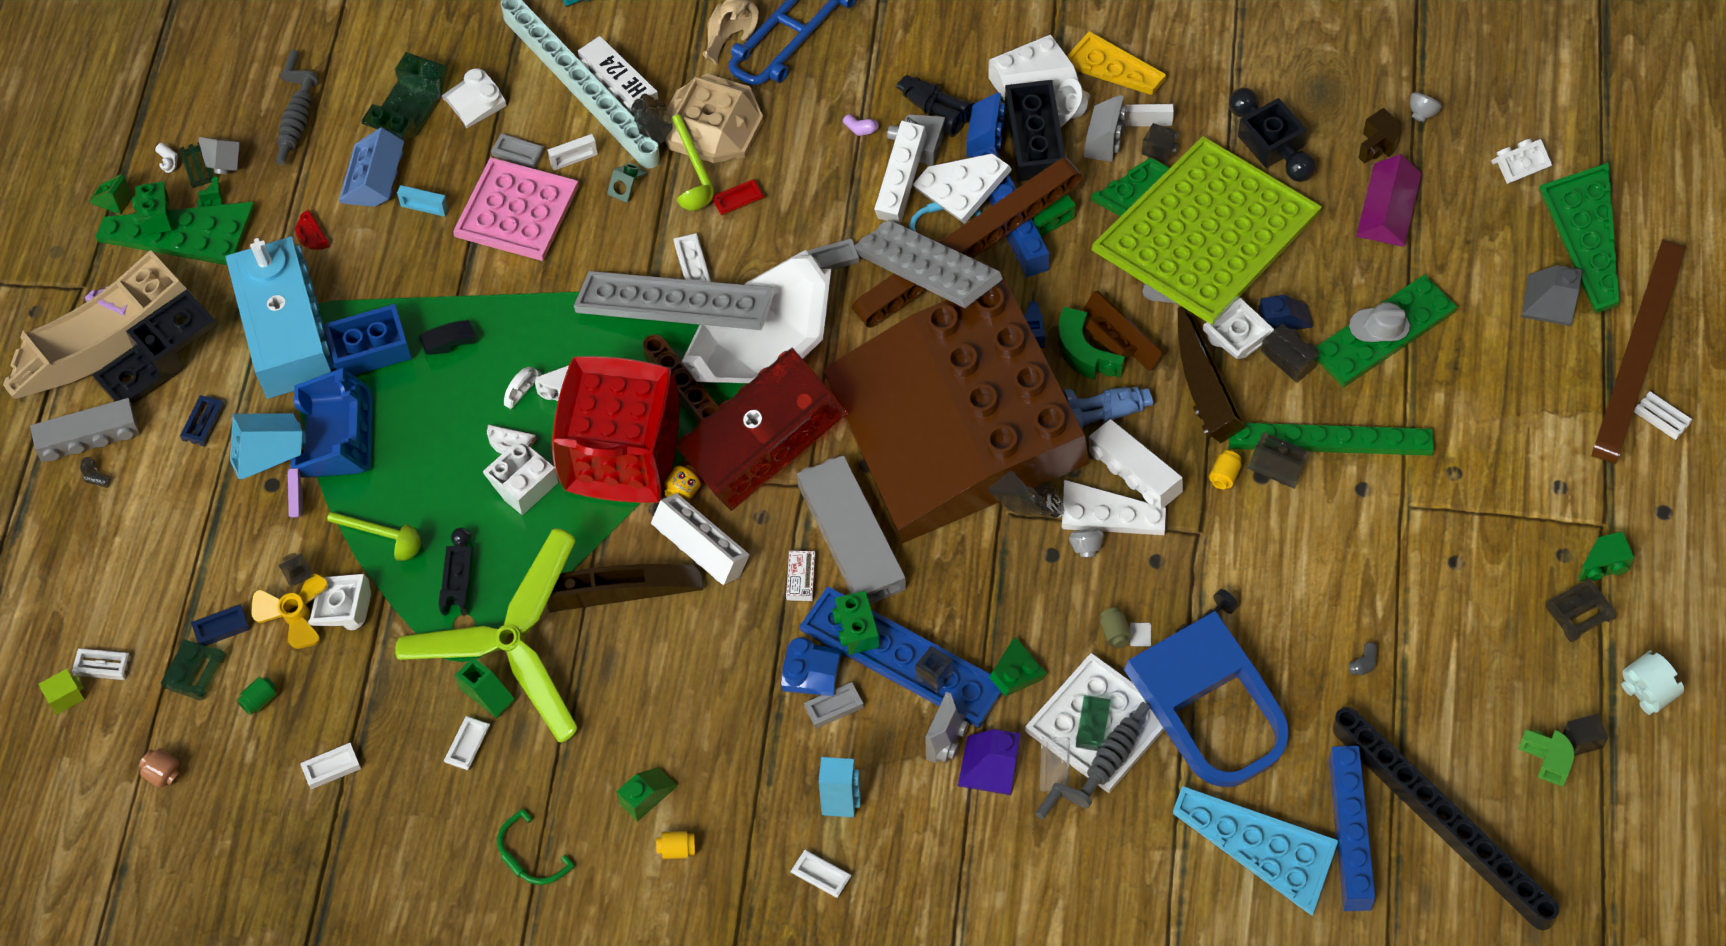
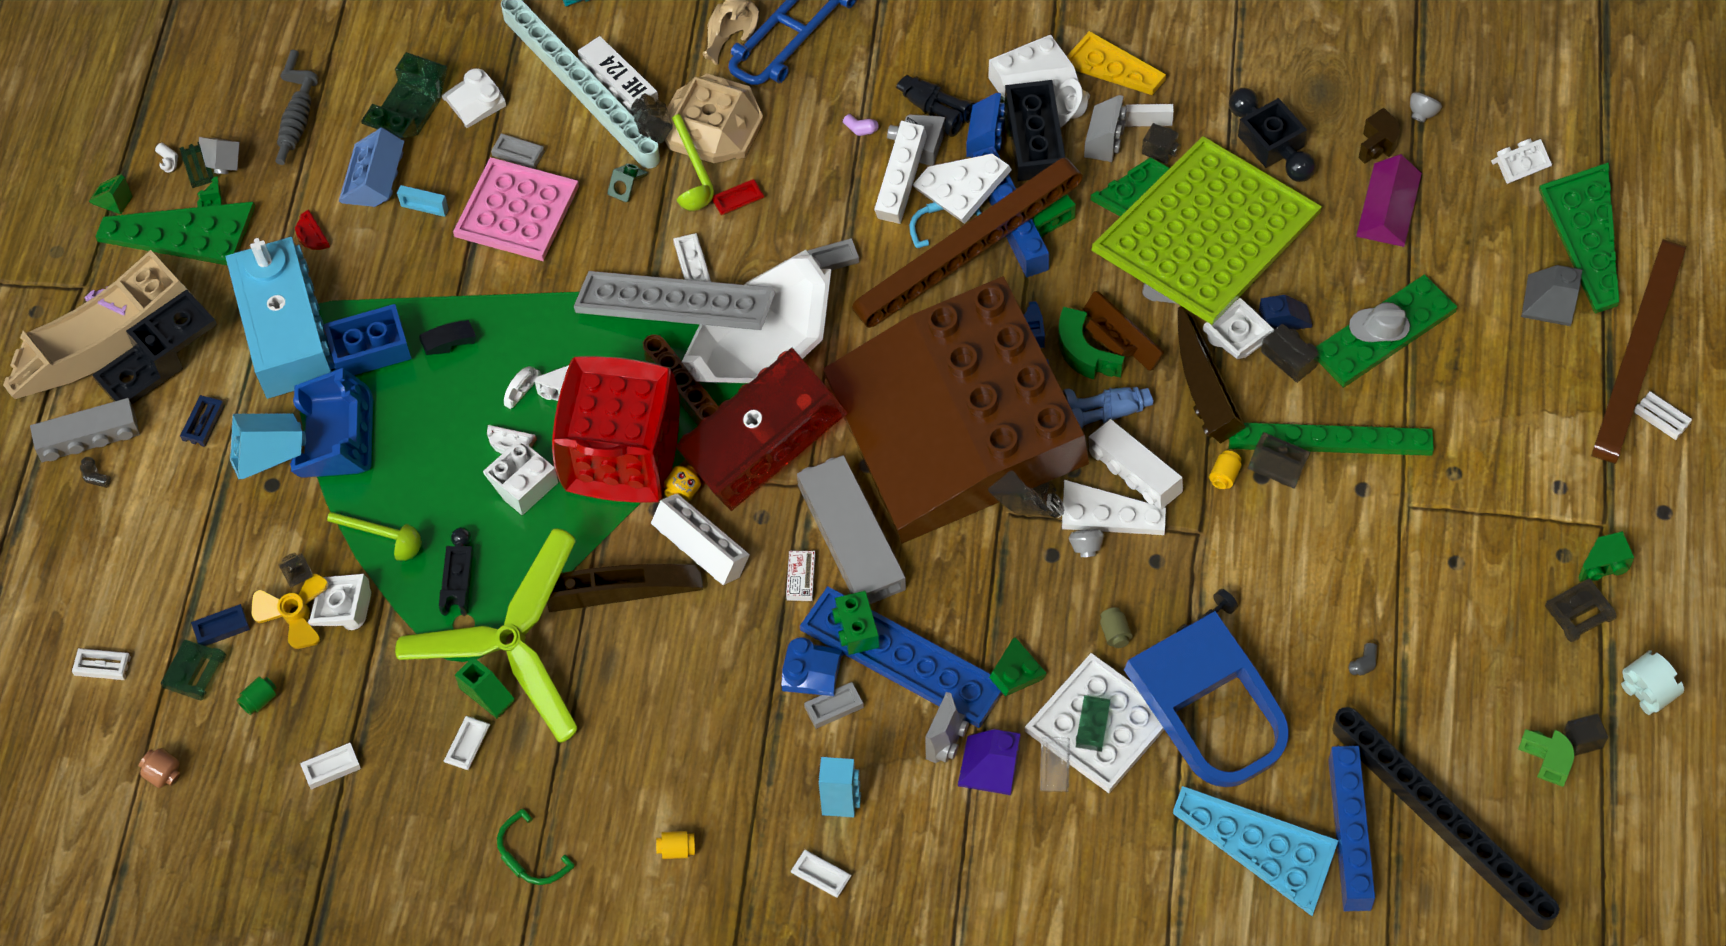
(62, 691): lime brick -> none
(152, 208): green brick -> none
(295, 494): lavender tile -> none
(572, 152): white tile -> none
(644, 792): green slope -> none
(928, 263): light grey plate -> none
(934, 669): clear smoke brick -> none
(1104, 765): dark grey piece -> none
(1140, 634): white sticker -> none

